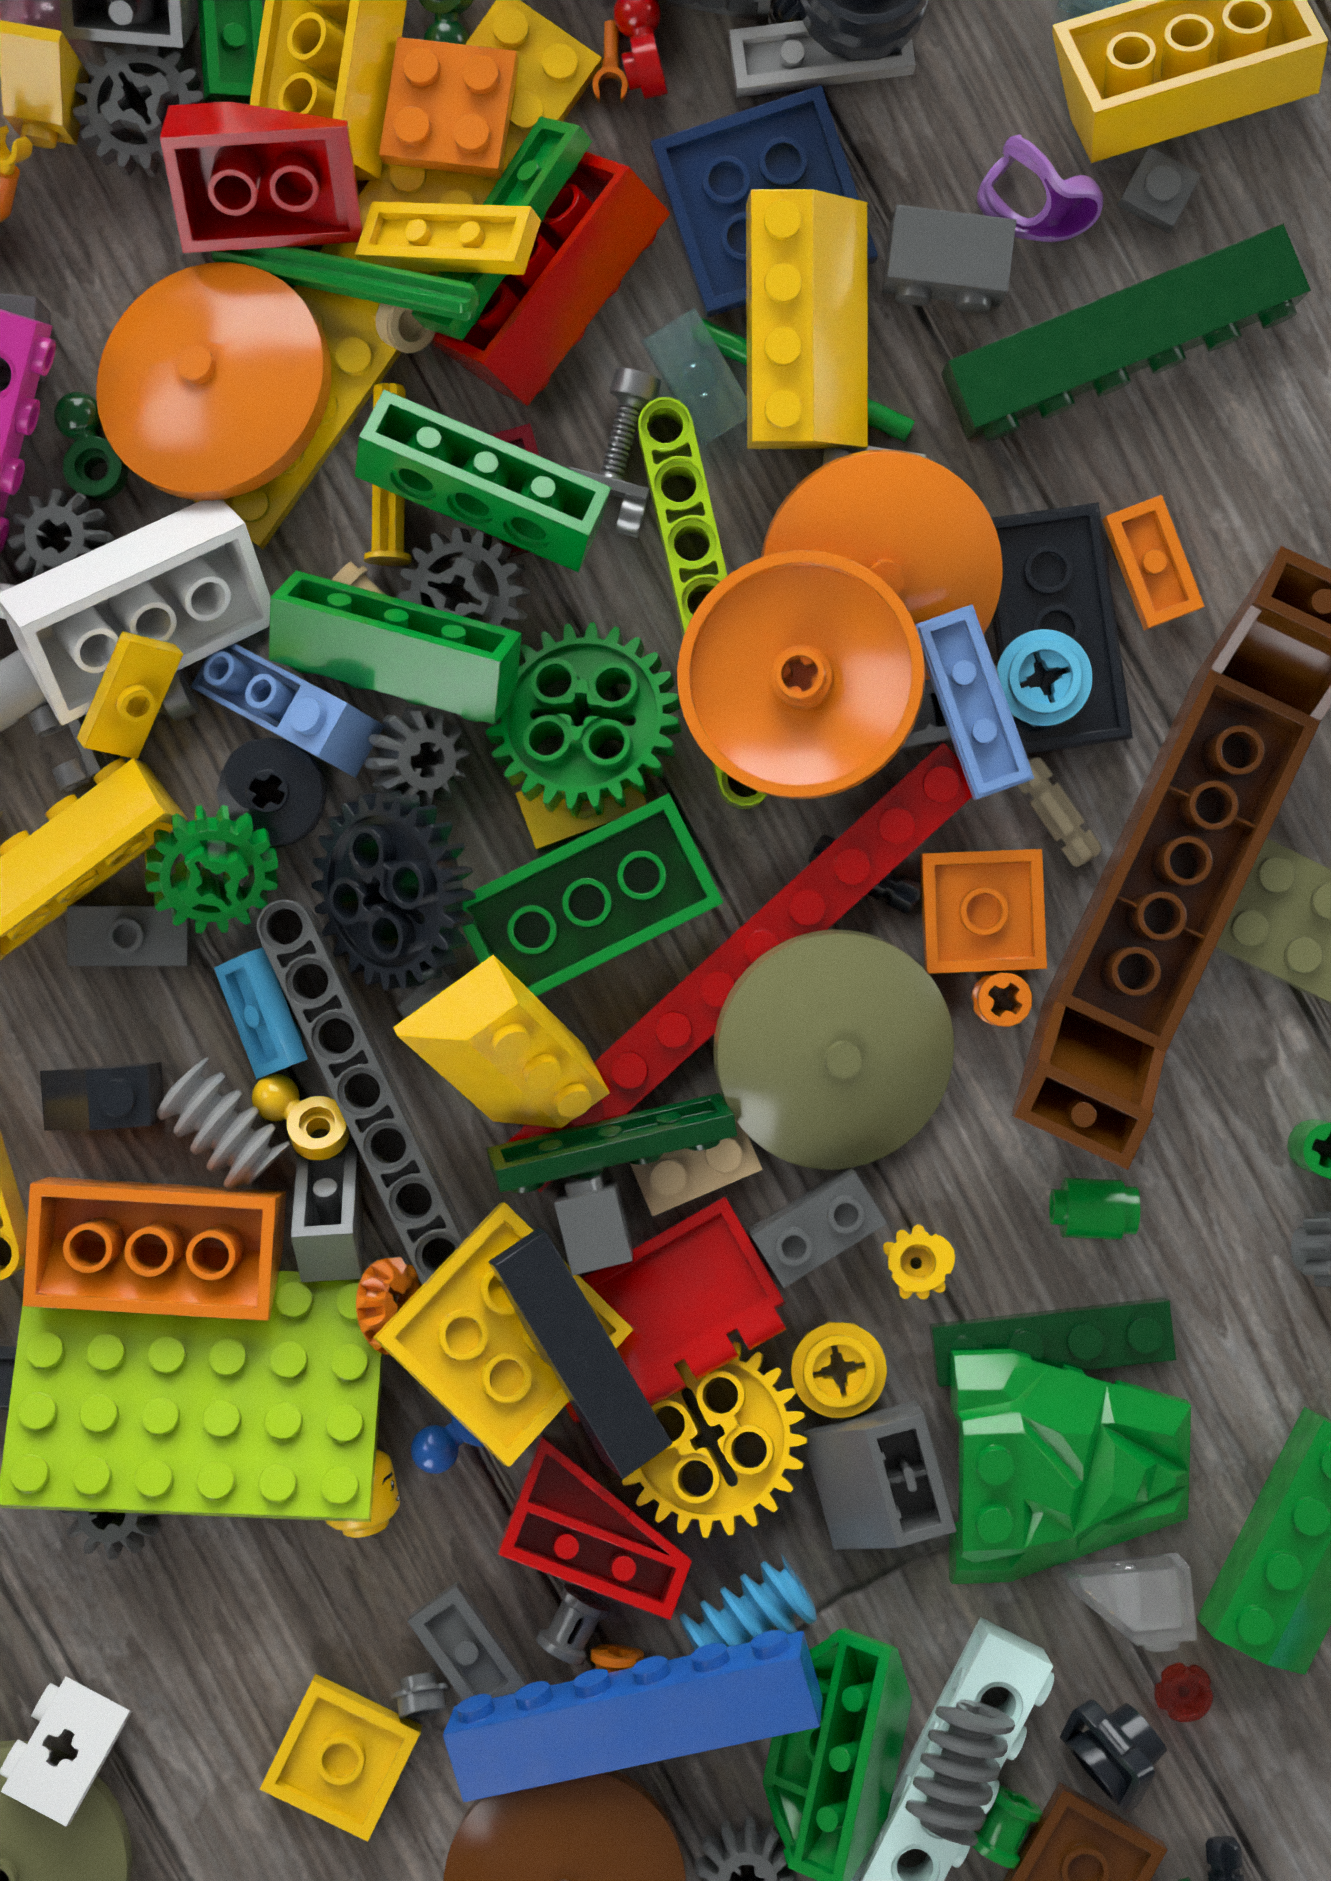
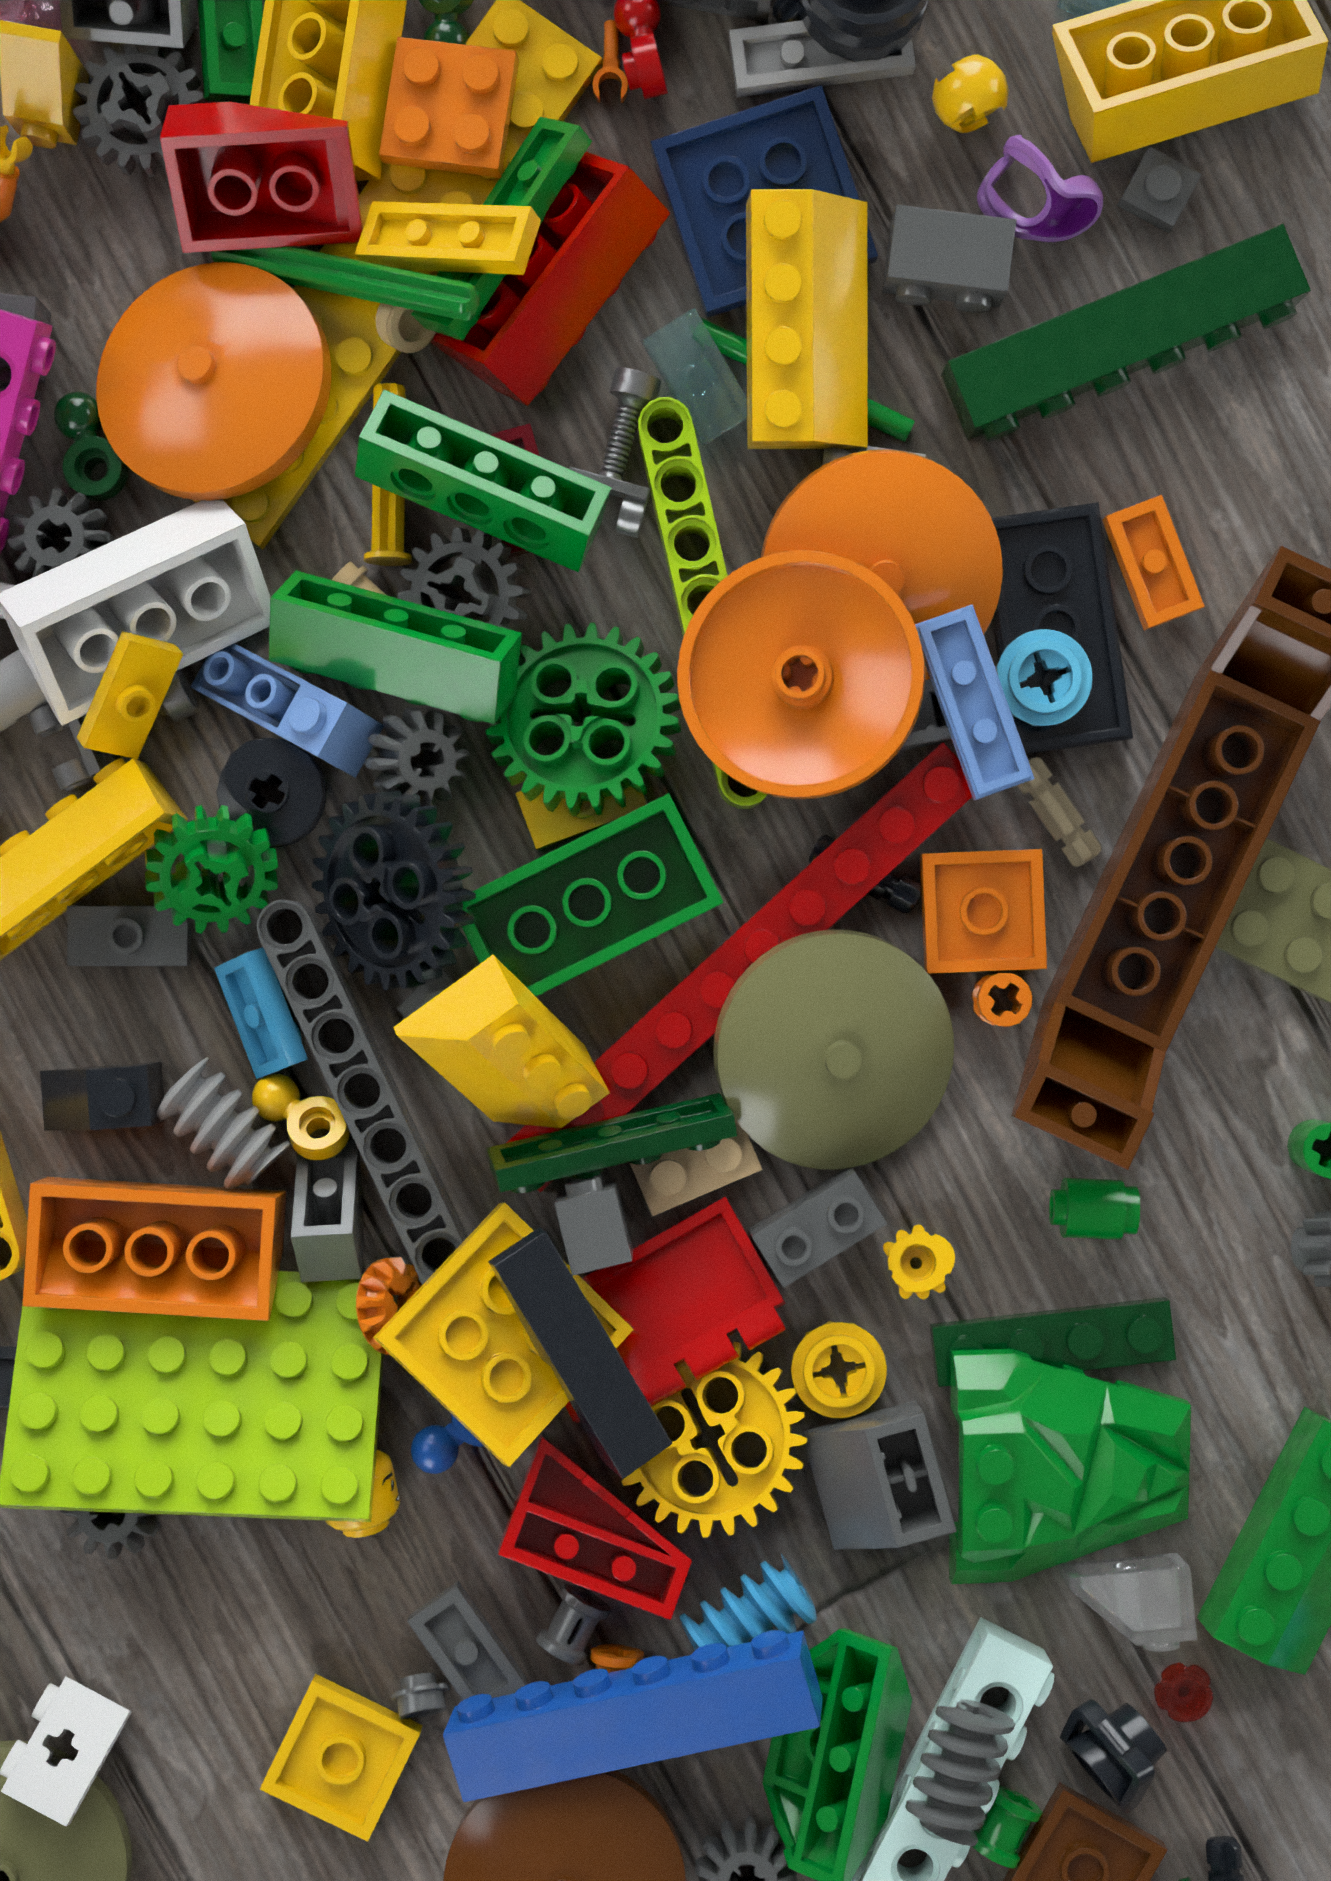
(970, 93): none -> yellow piece

